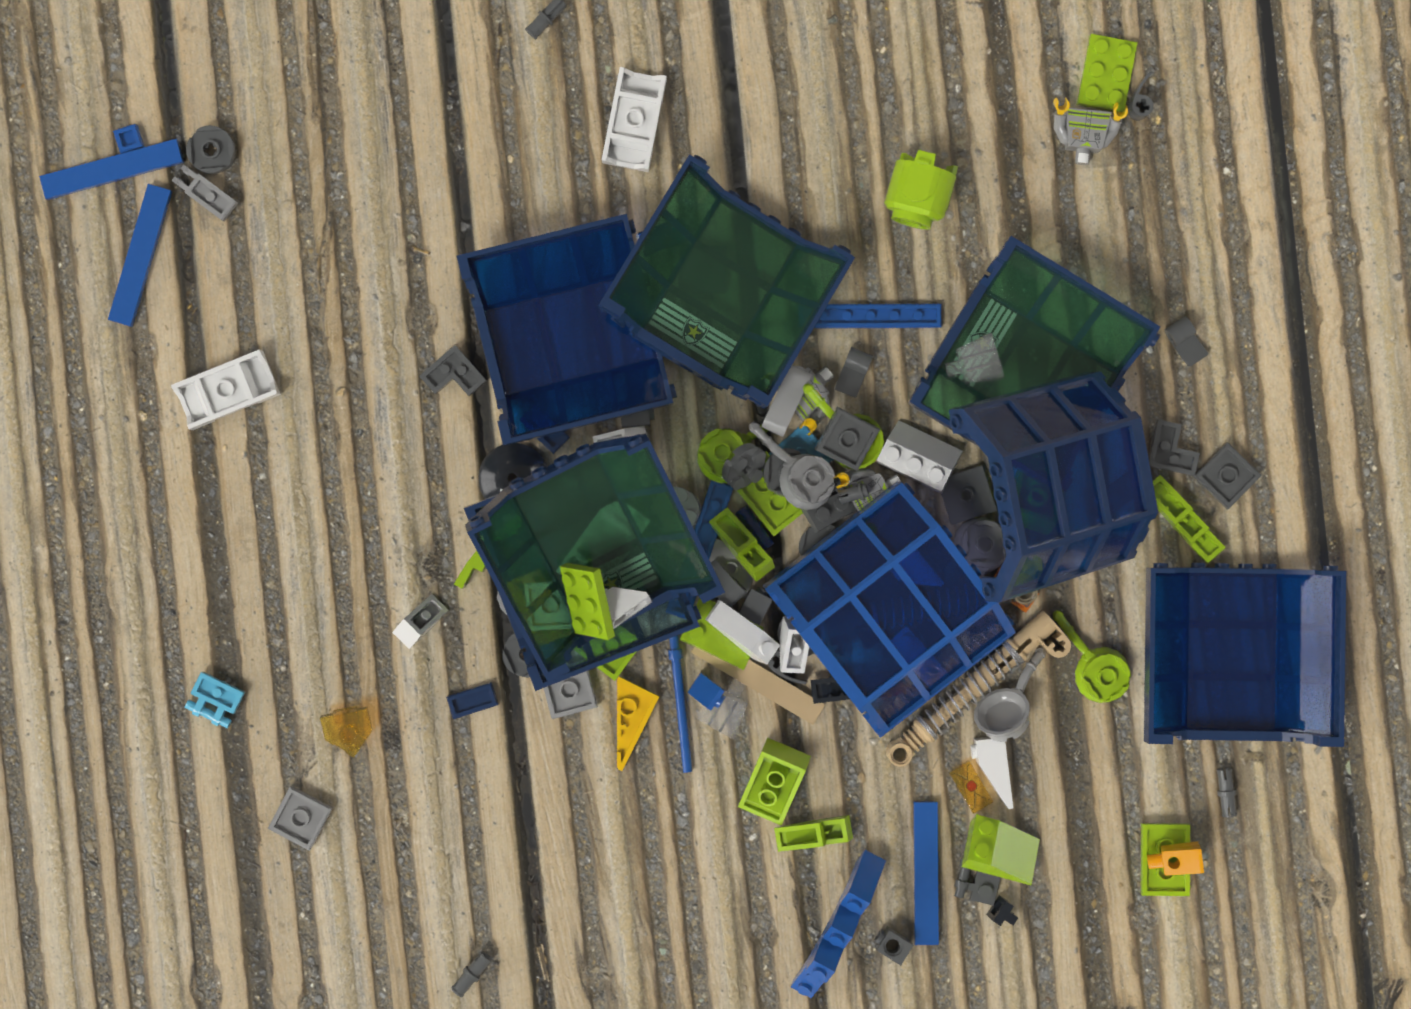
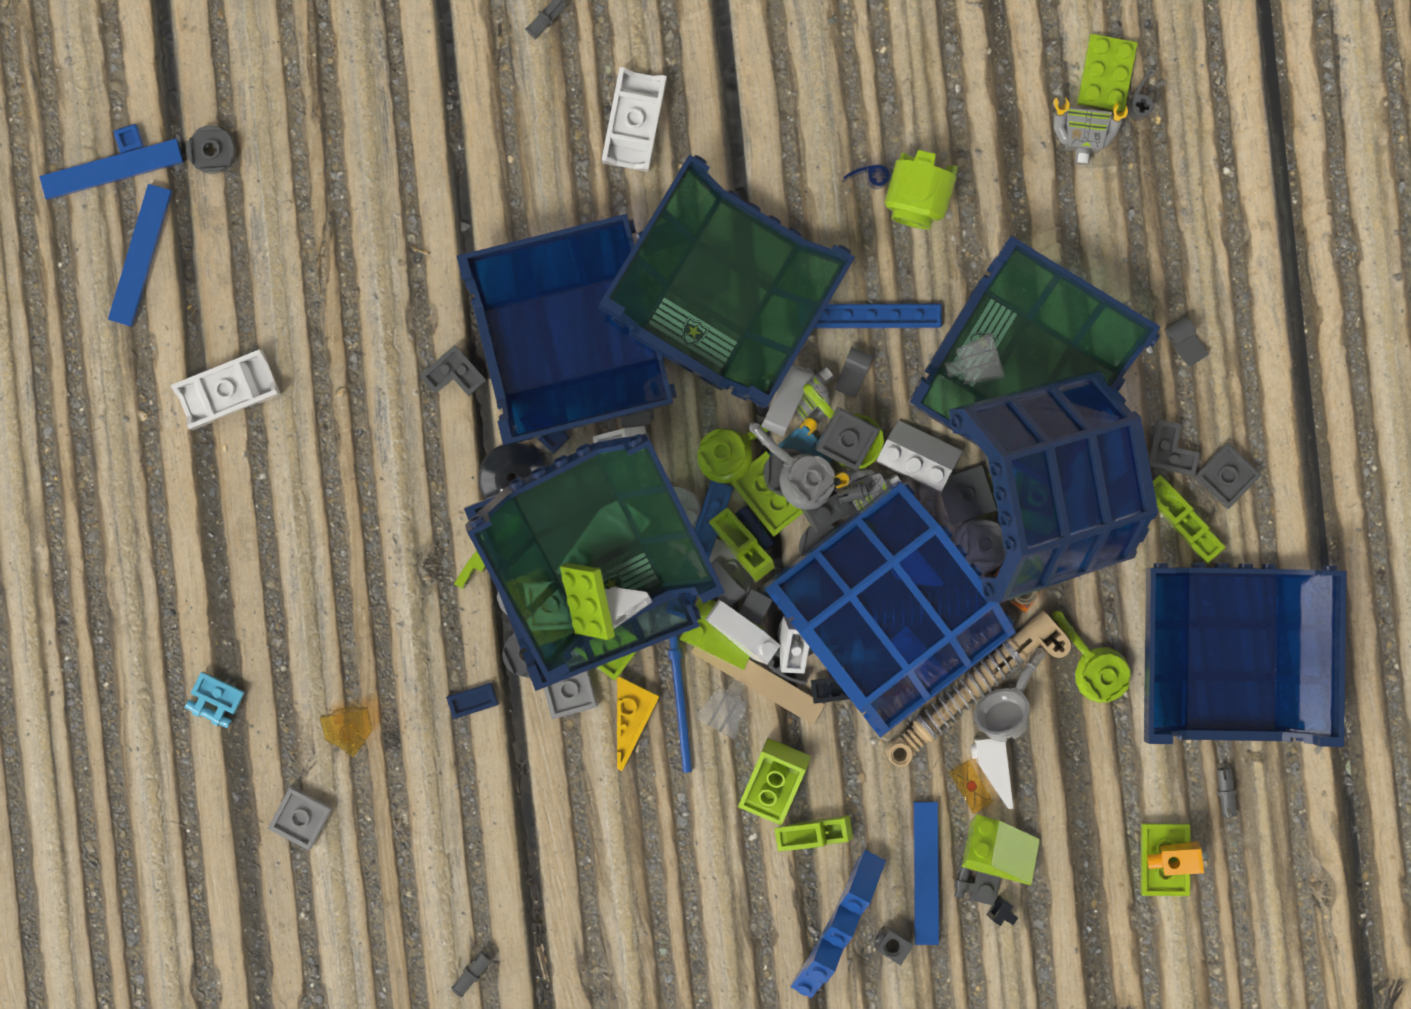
(207, 194): light grey hinge -> none
(420, 621): white slope -> none
(707, 692): blue slope -> none
(744, 466): dark grey plate -> none
(871, 171): none -> clear blue panel

